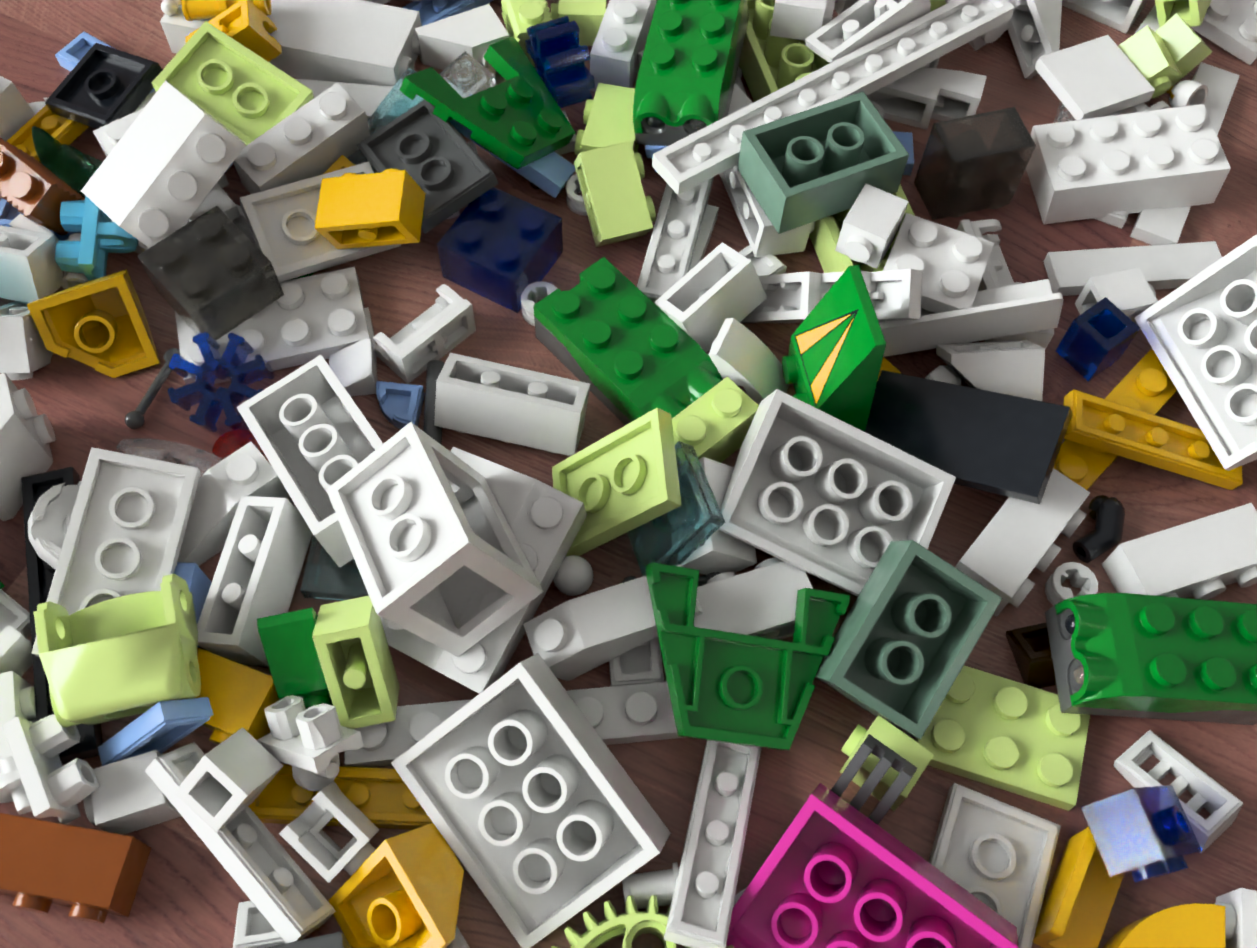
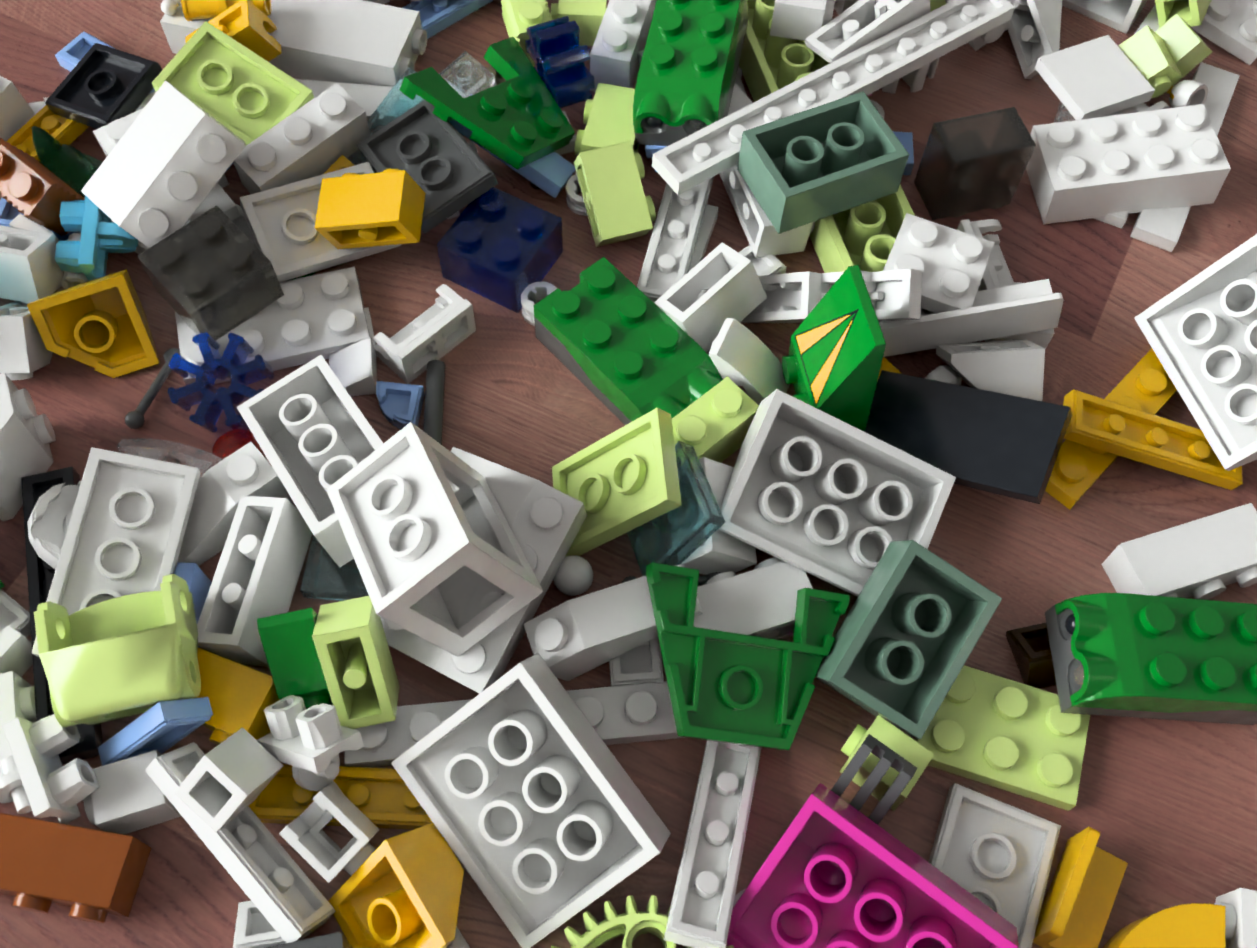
(452, 36): white slope -> none
(511, 404): white brick -> none
(655, 883): white pin -> none
(871, 226): white brick -> none
(930, 95): white slope -> none
(1023, 539): white brick -> none
(1079, 576): white bush -> none
(1097, 339): clear blue brick -> none
(1108, 528): black arm -> none
(1124, 288): white brick -> none
(1142, 832): clear blue brick -> none
(1162, 265): white tile -> none
(1206, 791): white slope -> none

